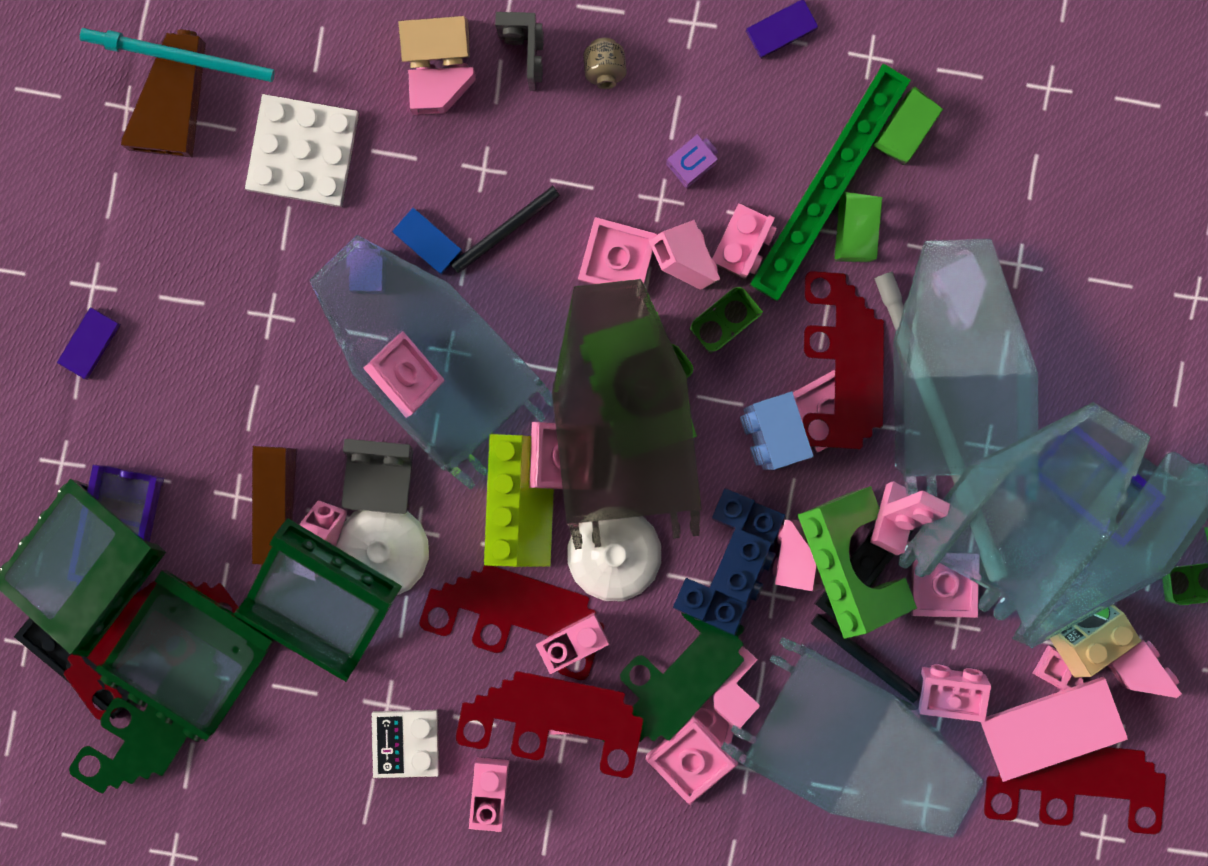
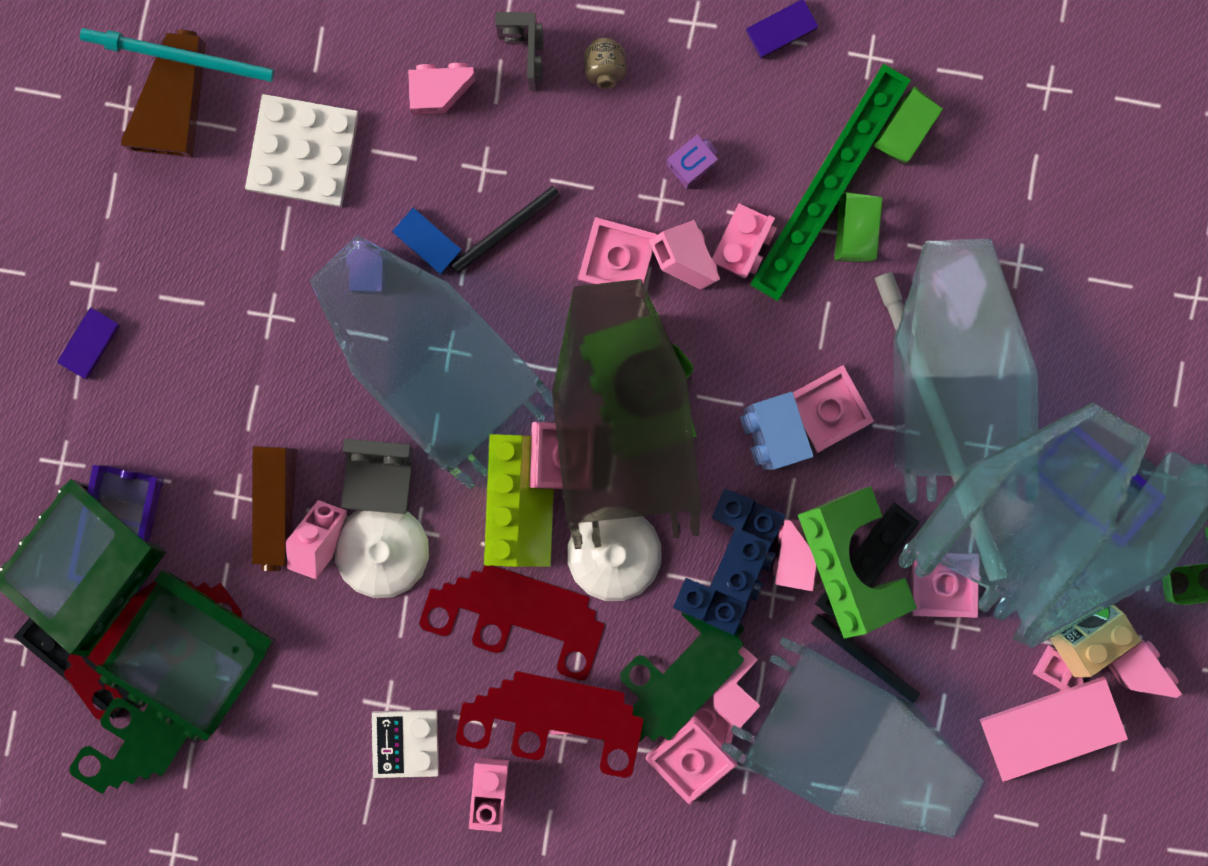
(317, 600): panel -> none
(404, 374): bright pink tile -> none
(434, 40): tan slope -> none
(572, 643): bright pink slope -> none
(718, 316): bright green piece -> none
(859, 364): dark red piece -> none
(903, 513): bright pink bracket -> none
(954, 693): bright pink bracket -> none
(1100, 773): dark red piece -> none

